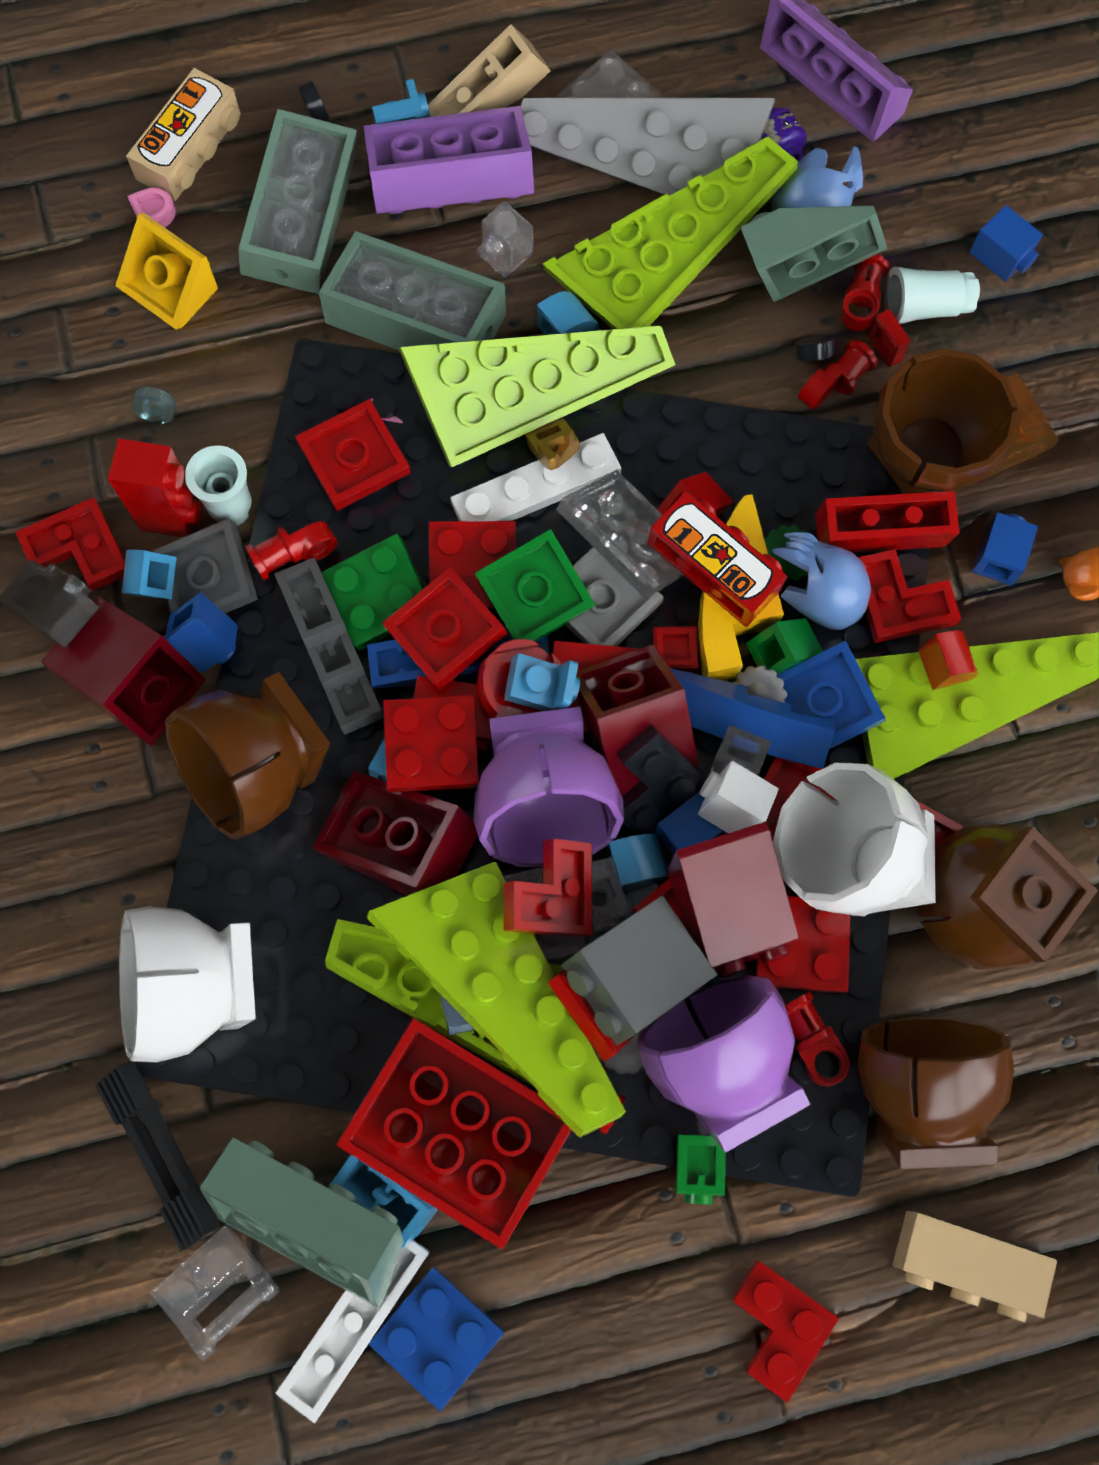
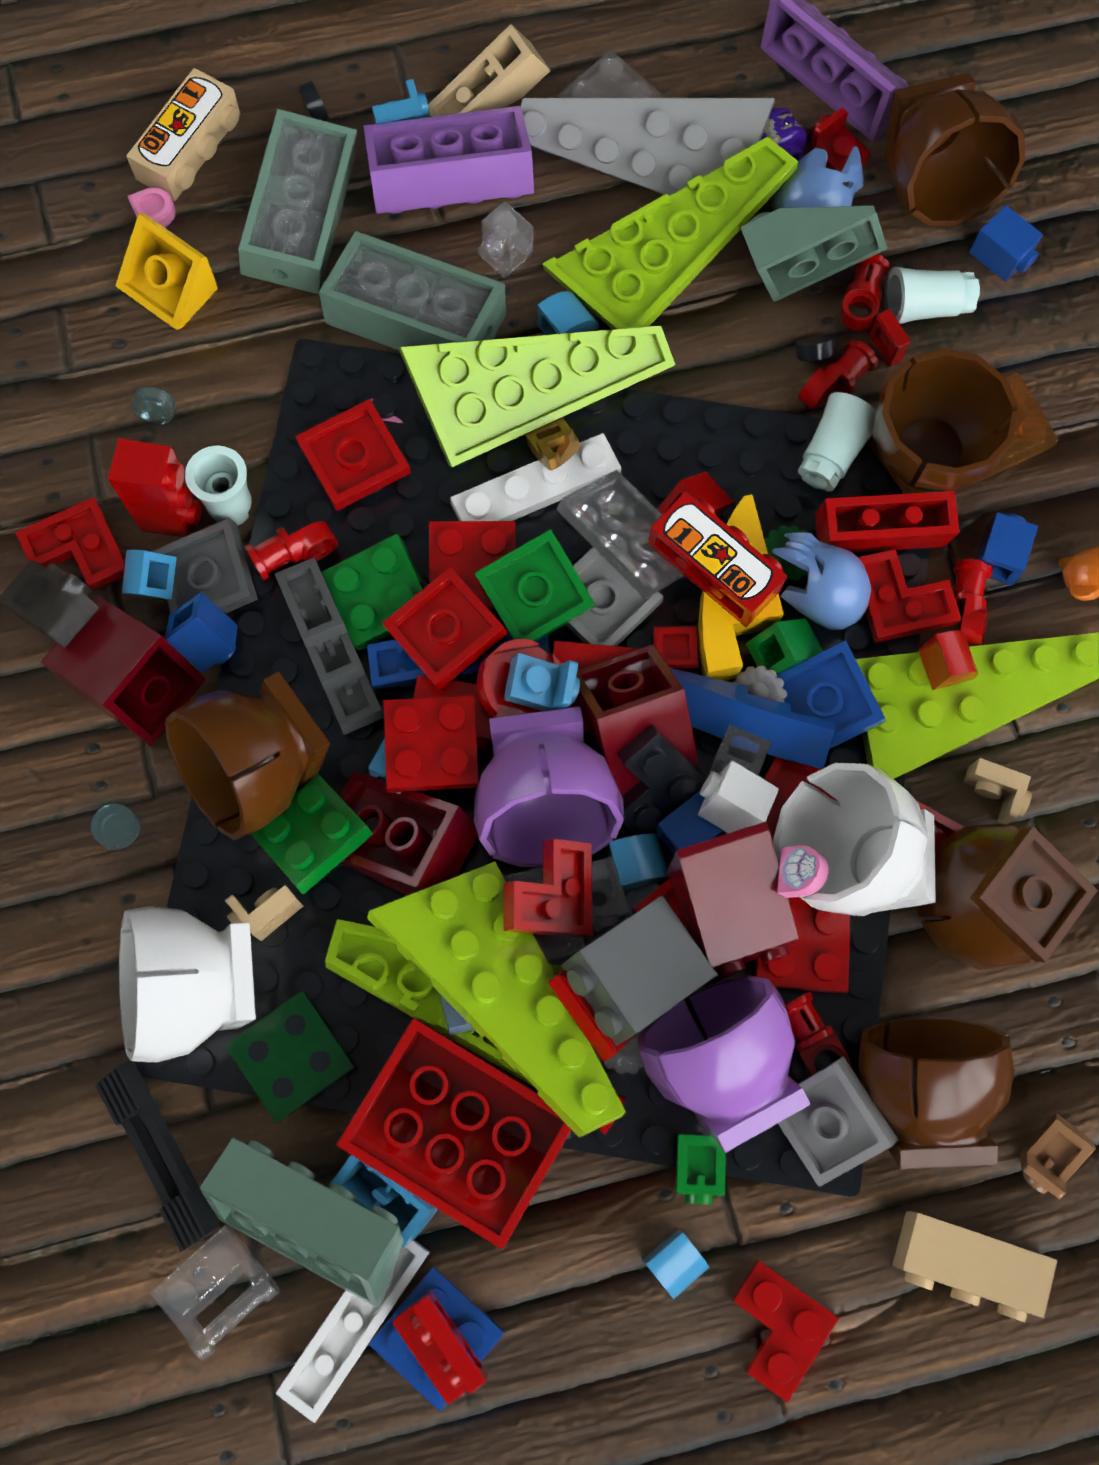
(115, 826): none -> clear light blue tile
(271, 911): none -> tan bracket
(290, 1056): none -> dark green tile
(312, 834): none -> green plate
(440, 1348): none -> red bracket
(676, 1263): none -> dark azure brick
(801, 871): none -> tile
(833, 136): none -> red bracket
(837, 441): none -> light aqua plant
(839, 1124): none -> light grey plate
(942, 146): none -> reddish brown plate
(969, 597): none -> red connector
(999, 781): none -> tan bracket
(1055, 1156): none -> medium nougat bracket

